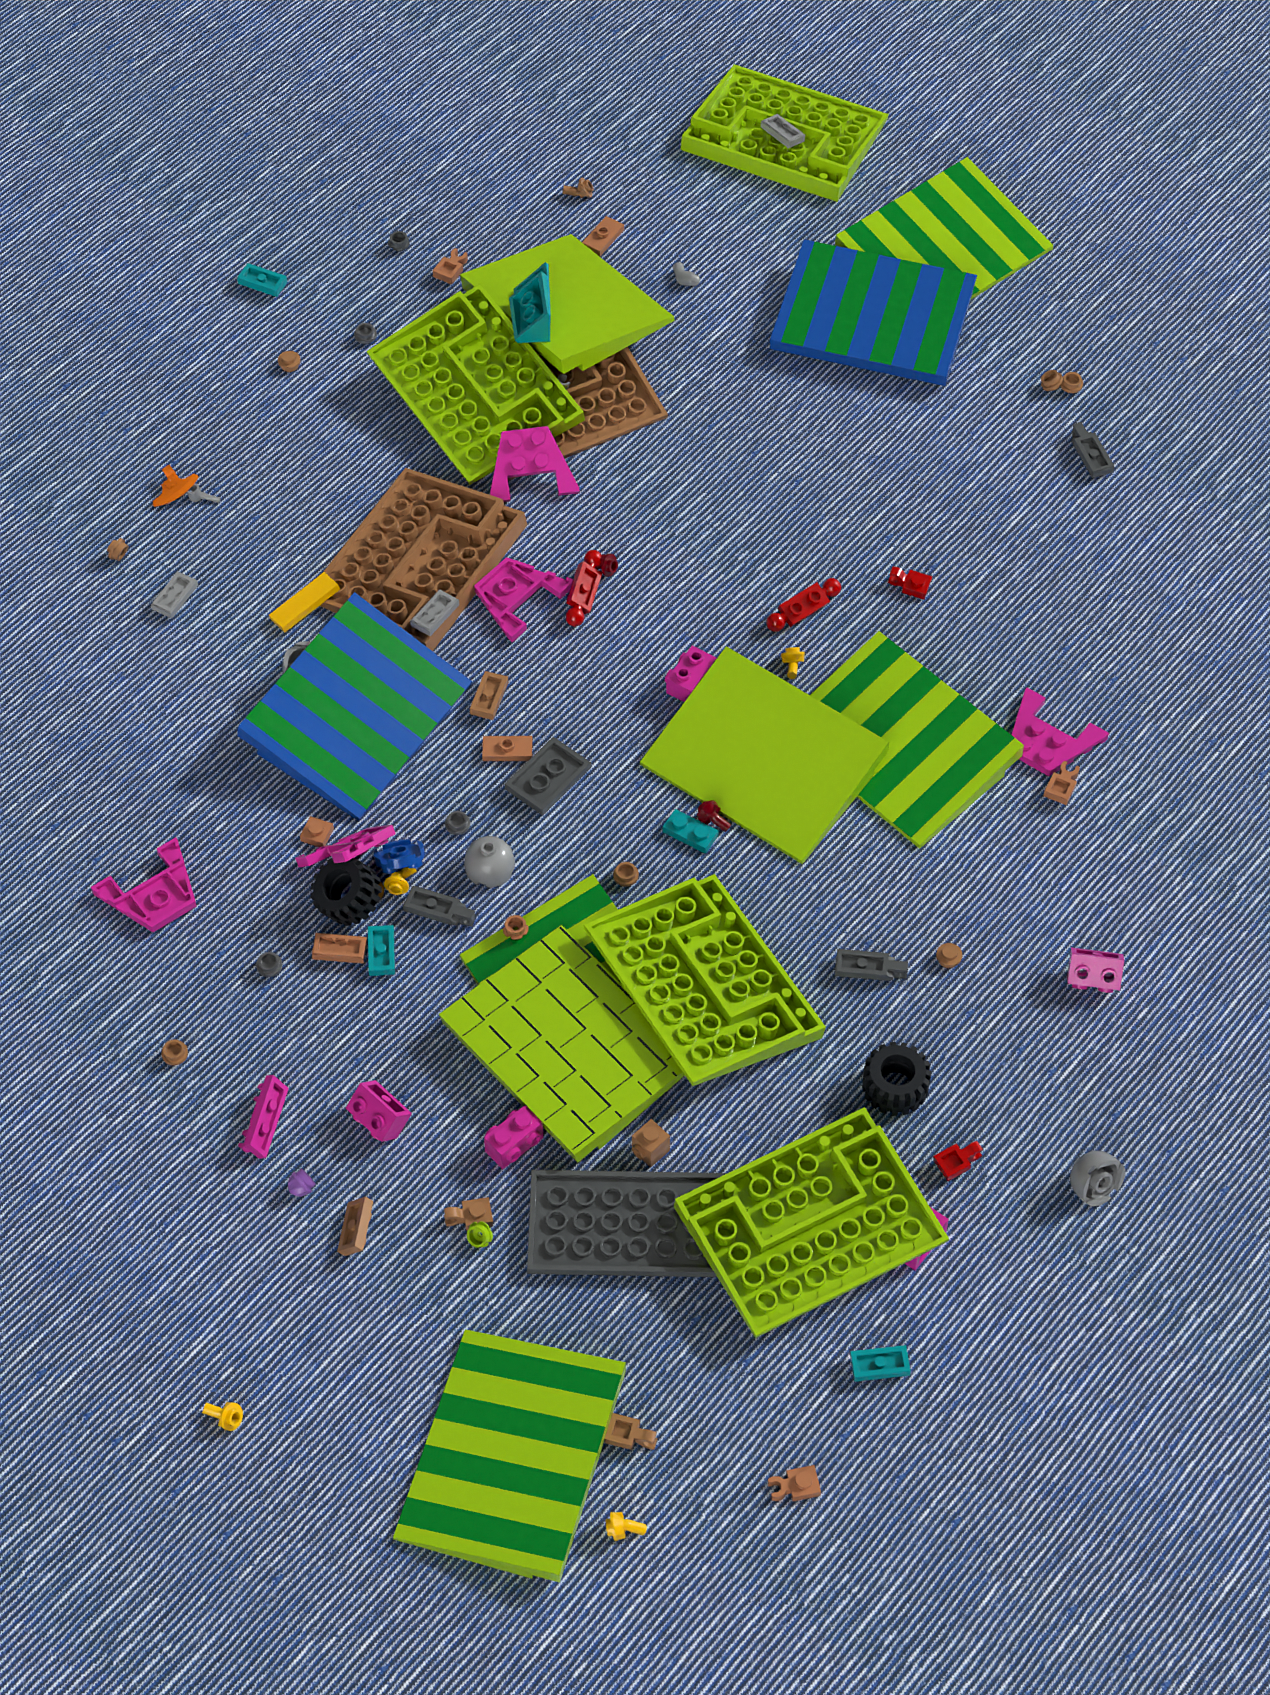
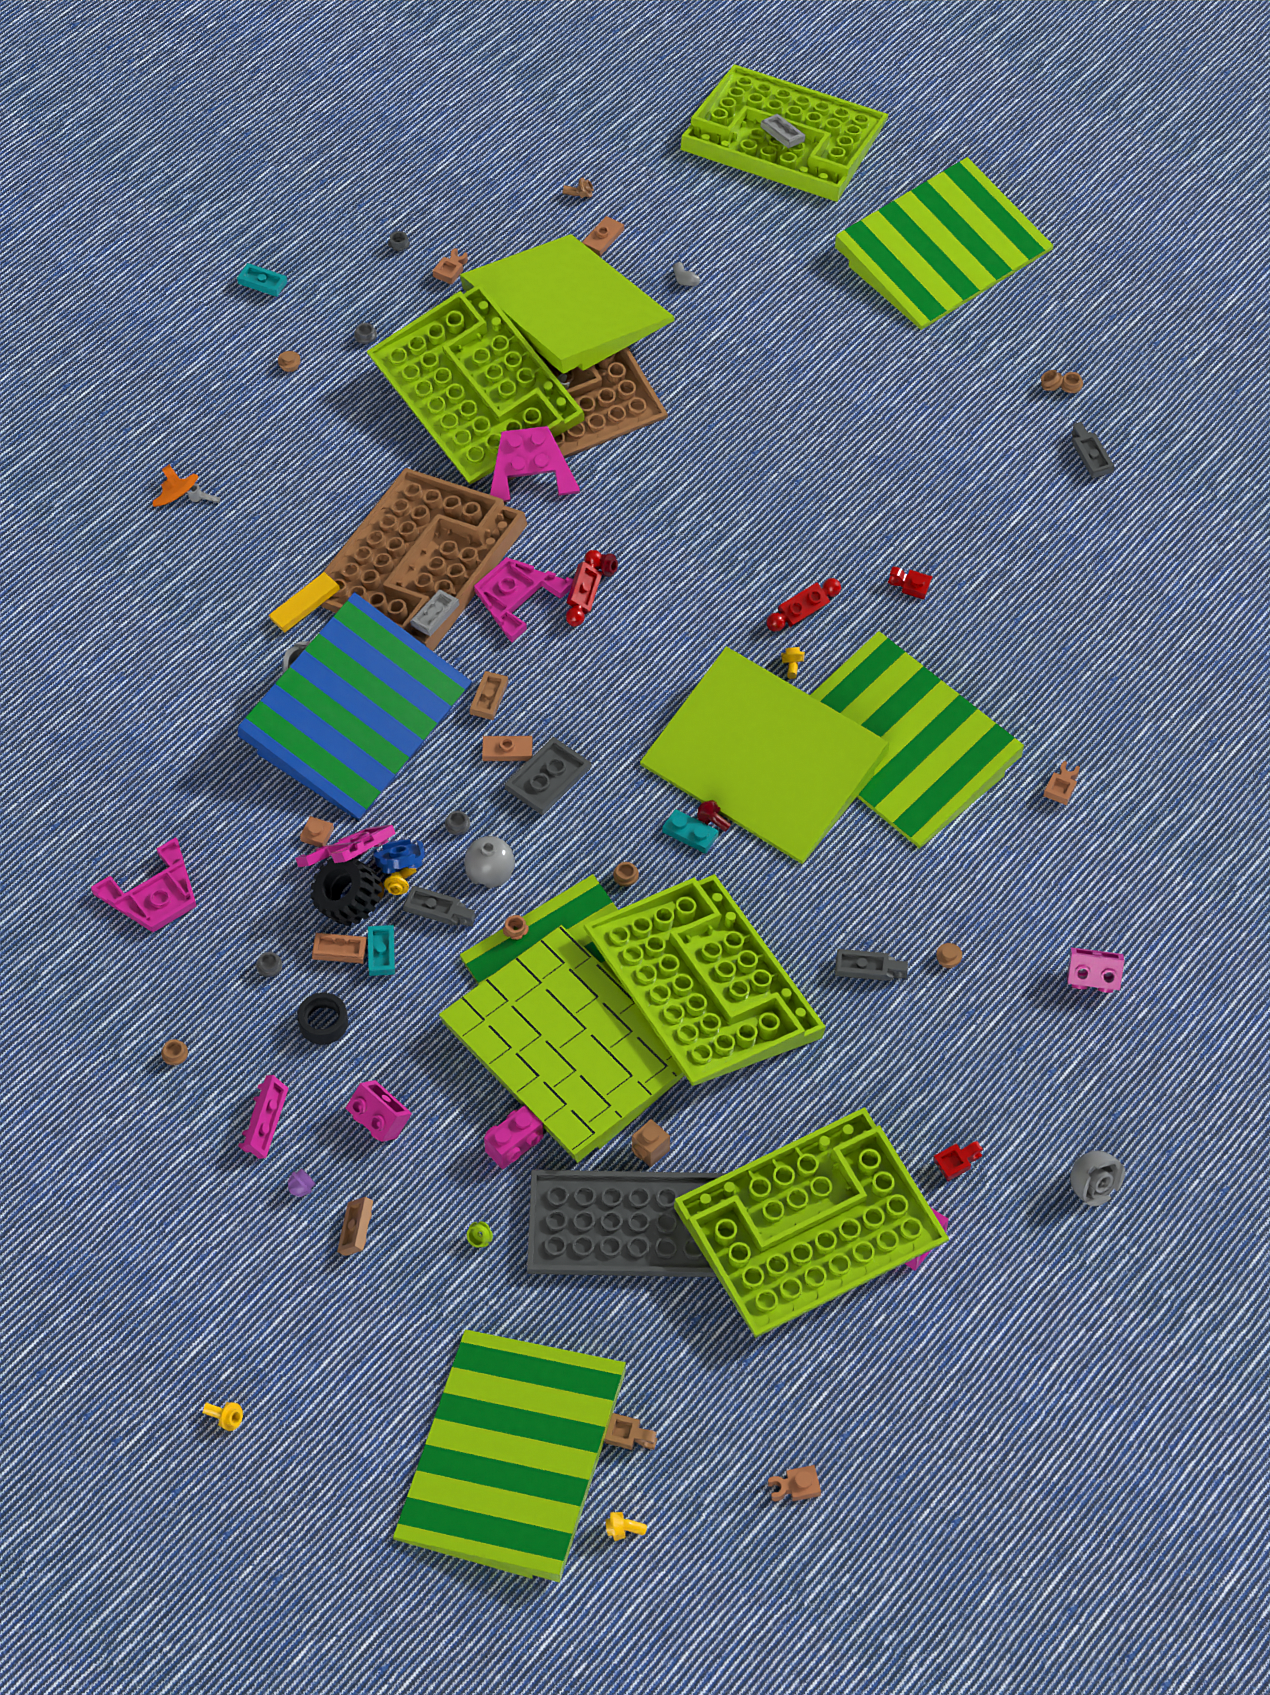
(117, 549): medium nougat plate -> none
(174, 594): light grey plate -> none
(318, 1001): none -> black tyre
(472, 1211): medium nougat plate -> none
(532, 307): teal slope -> none
(688, 673): dark pink brick -> none
(873, 312): slope -> none
(880, 1363): teal plate -> none
(898, 1060): black tyre -> none
(1045, 745): dark pink wing -> none

